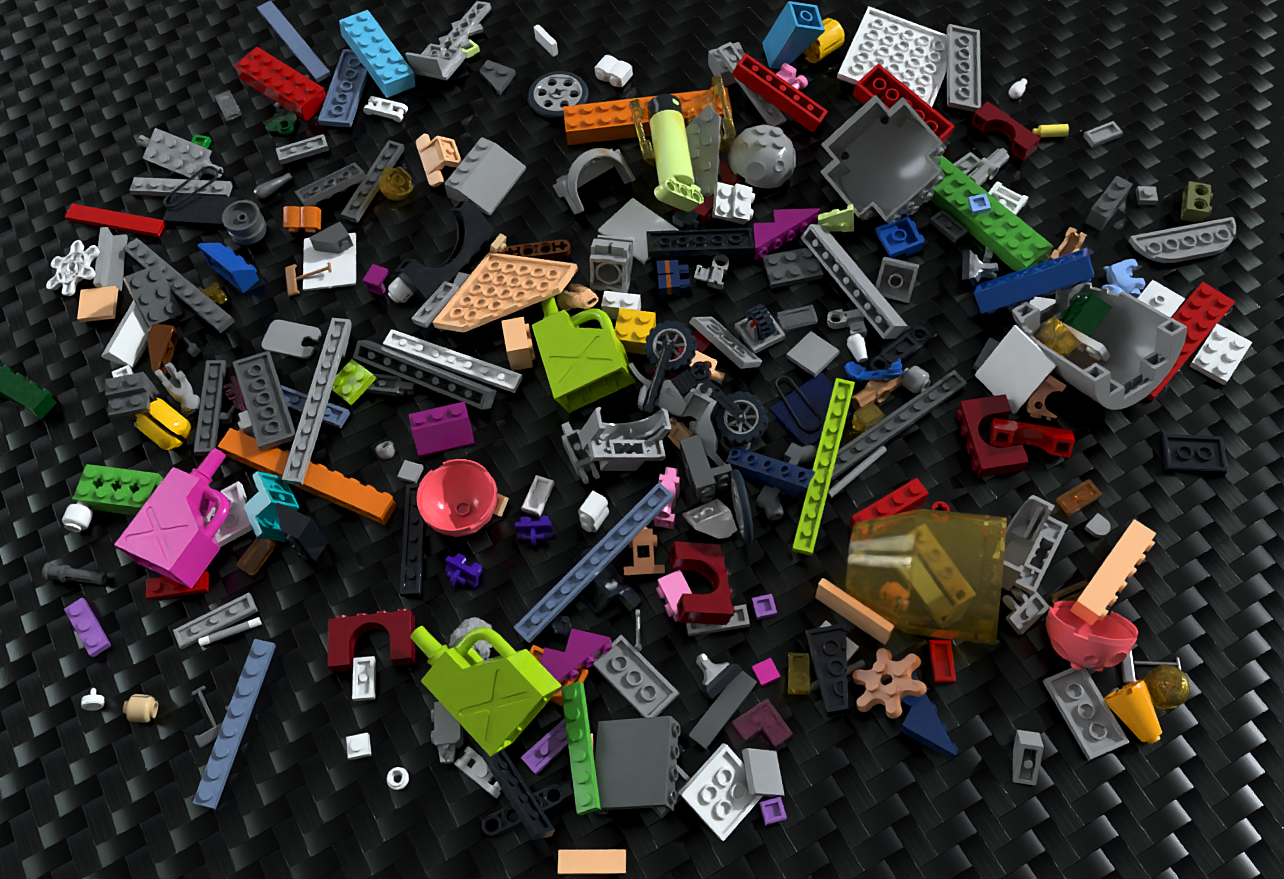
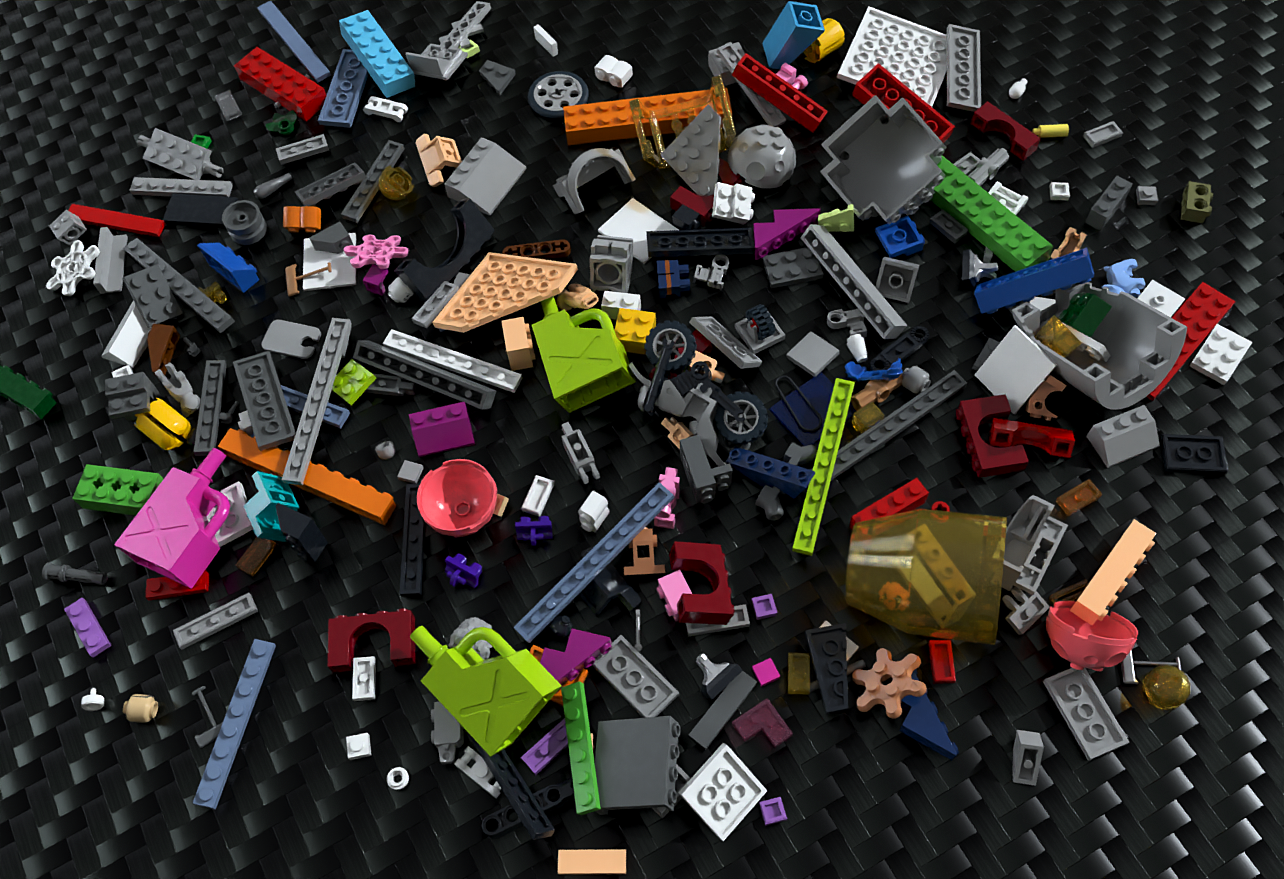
(68, 227): none -> light grey head
(77, 517): white head -> none
(97, 304): light nougat tile -> none
(207, 167): black piece -> none
(229, 631): light grey bar -> none
(235, 392): clear pink plate -> none
(376, 251): none -> bright pink plate
(499, 244): tan plate -> none
(625, 444): light grey piece -> none
(672, 154): yellowish green piece -> none
(712, 519): white slope -> none
(741, 507): black wedge -> none
(762, 772): light grey tile -> none
(797, 317): clear tile -> none
(854, 611): light nougat tile -> none
(856, 471): light grey bar -> none
(979, 204): light blue plate -> none
(1059, 191): none -> white tile
(1098, 526): light grey tile -> none
(1124, 436): none -> light grey slope
(1136, 710): light orange cone -> none
(1186, 241): light grey plate -> none

